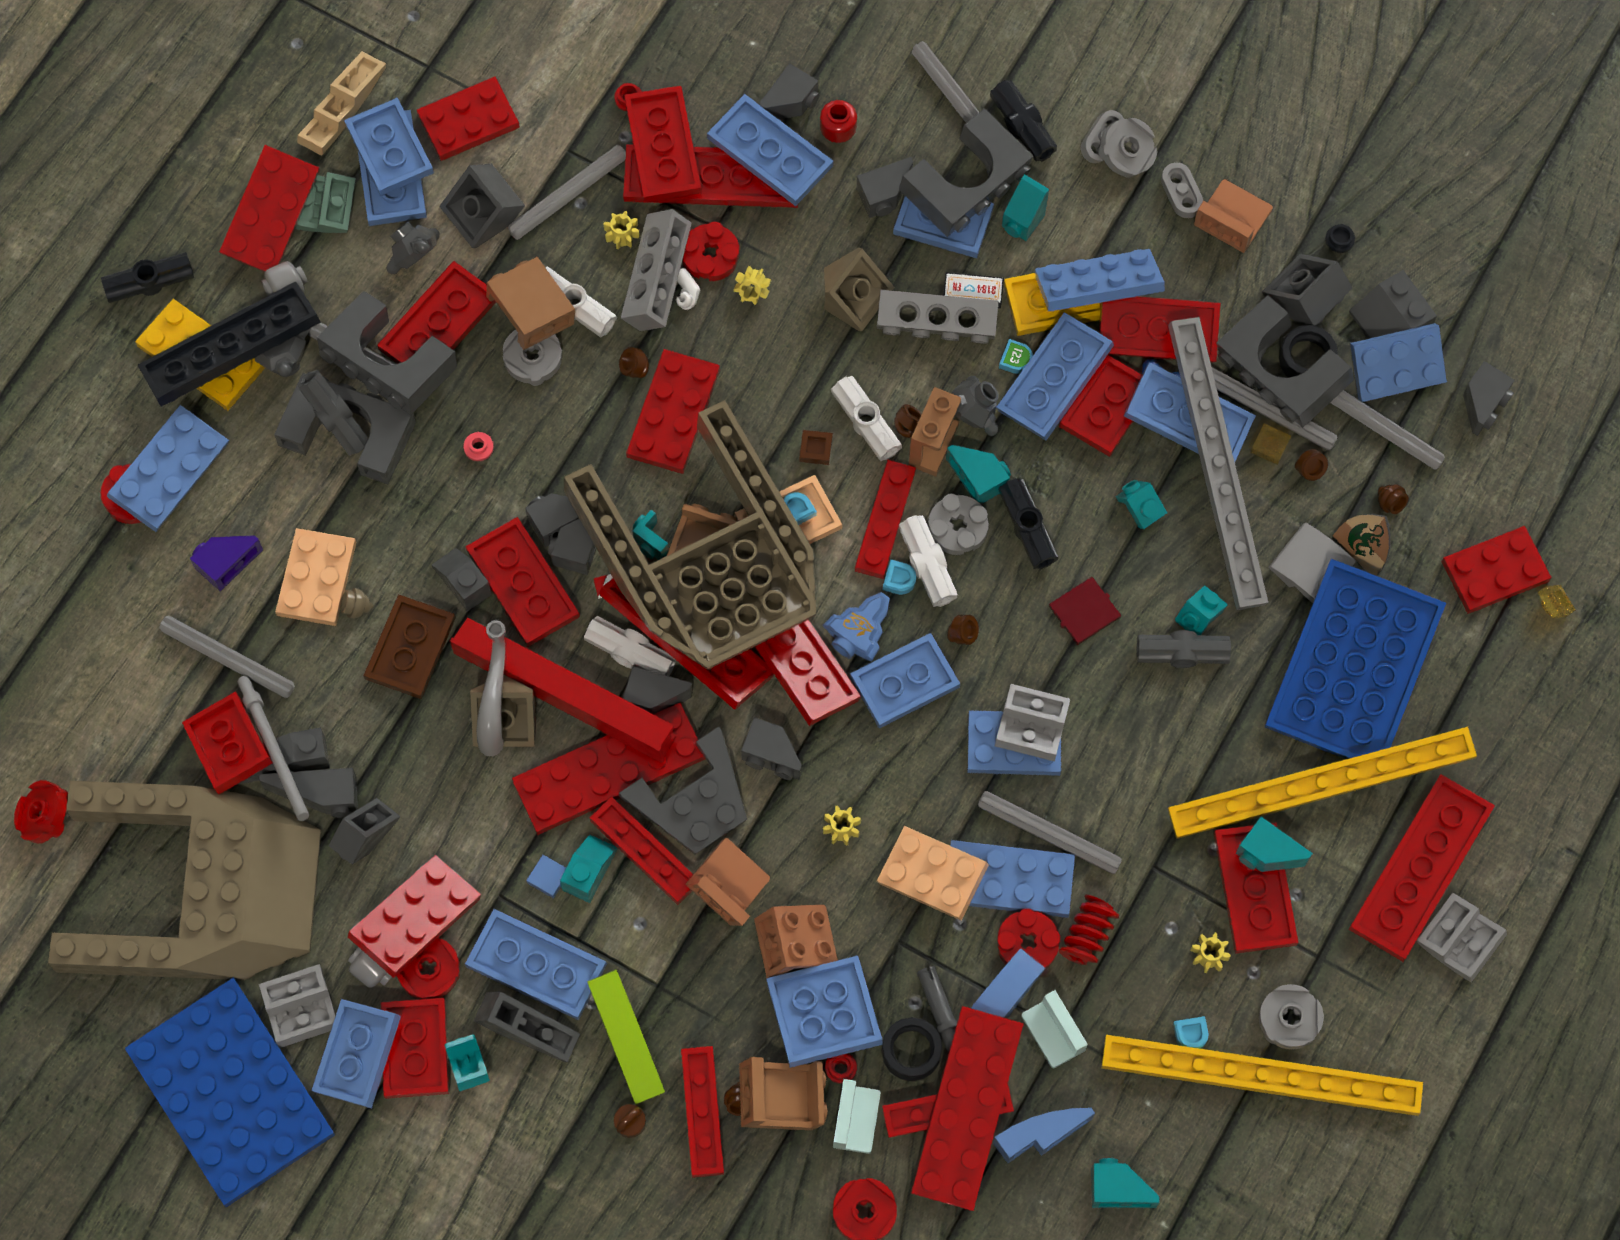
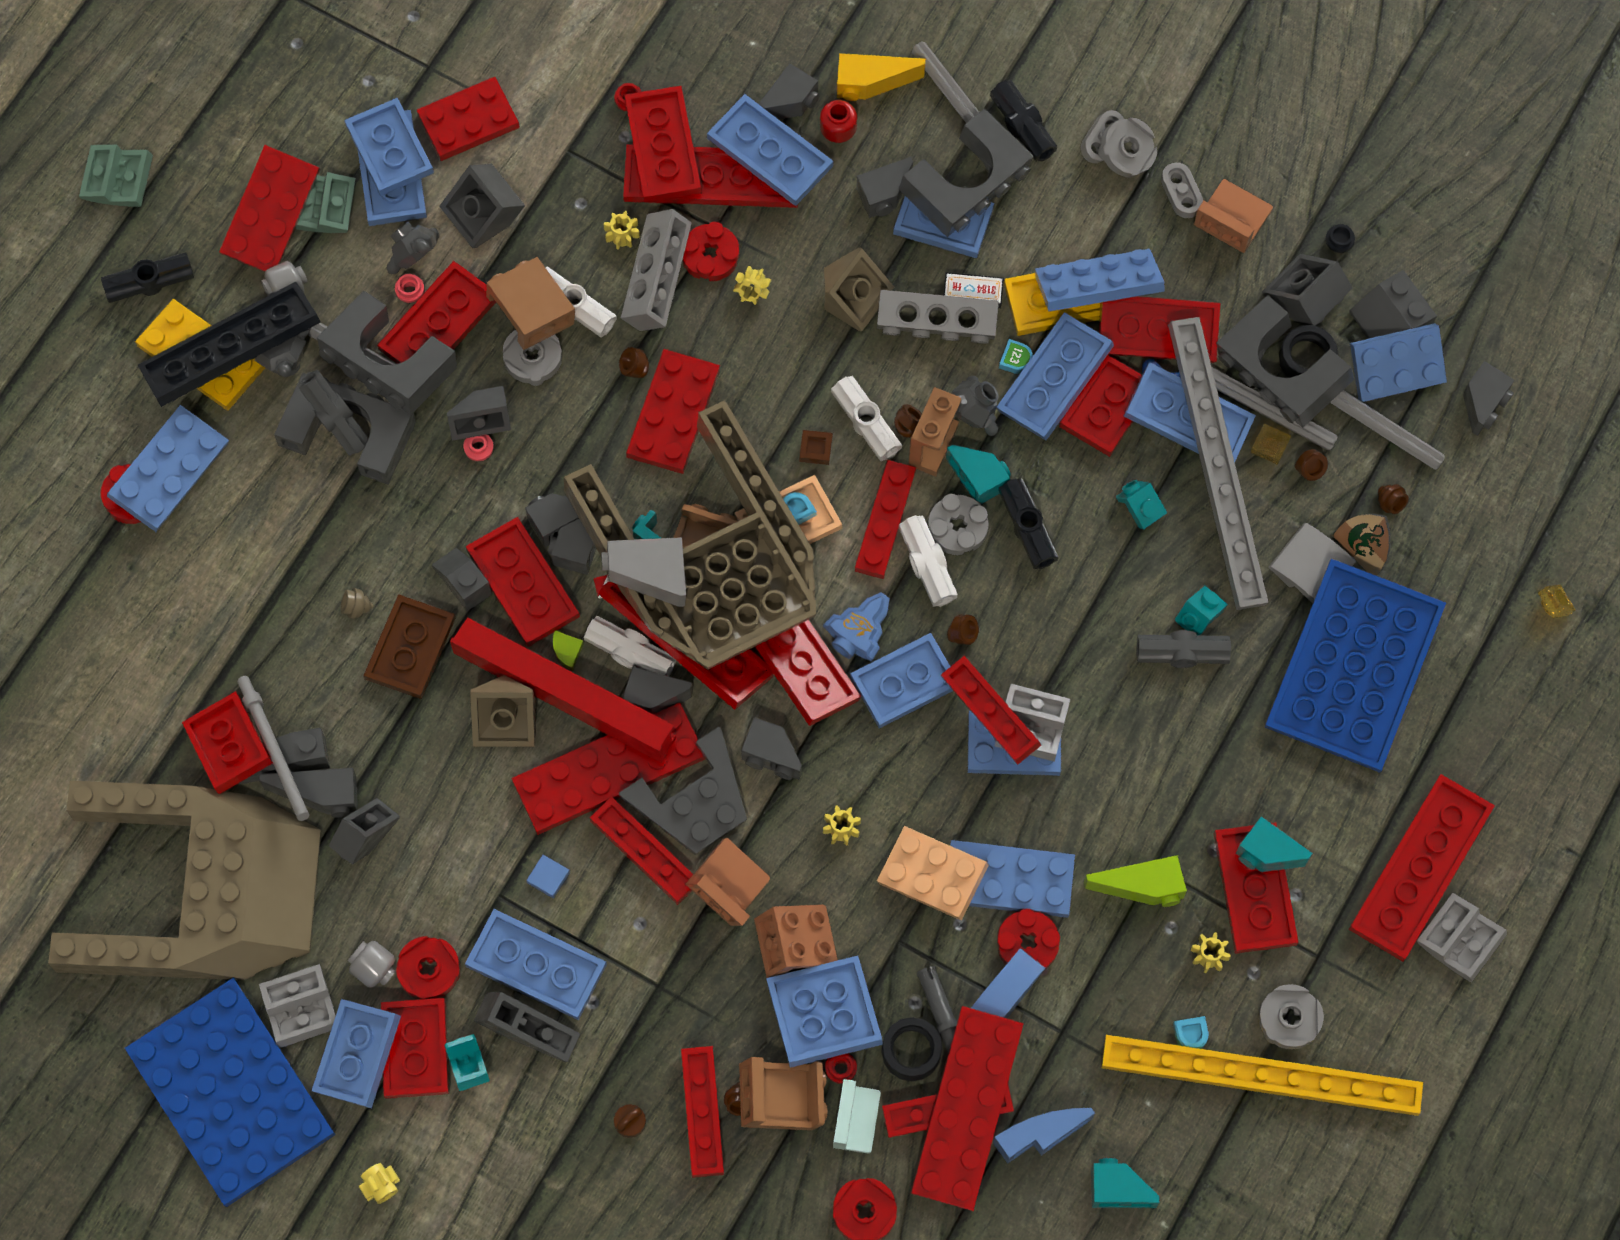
(52, 802): red plate -> none
(115, 175): none -> sand green slope
(224, 558): dark purple slope -> none
(227, 656): light grey axle -> none
(316, 577): light nougat plate -> none
(342, 102): tan slope -> none
(379, 1183): none -> light yellow gear
(409, 280): none -> coral plate
(414, 916): plate -> none
(479, 414): none -> dark grey slope
(489, 715): light grey animal -> none
(567, 192): light grey axle -> none
(567, 649): none -> lime tile
(587, 868): teal slope -> none
(625, 1036): lime slope -> none
(648, 567): none -> light grey slope
(689, 292): white arm -> none
(872, 75): none -> yellow slope
(899, 578): medium azure tile -> none
(991, 710): none -> red plate
(1025, 208): teal slope -> none
(1050, 832): light grey axle -> none
(1054, 1030): light aqua panel -> none
(1084, 610): dark red piece -> none
(1088, 931): red piece -> none
(1145, 882): none -> lime slope
(1322, 782): yellow plate -> none
(1496, 569): red plate -> none

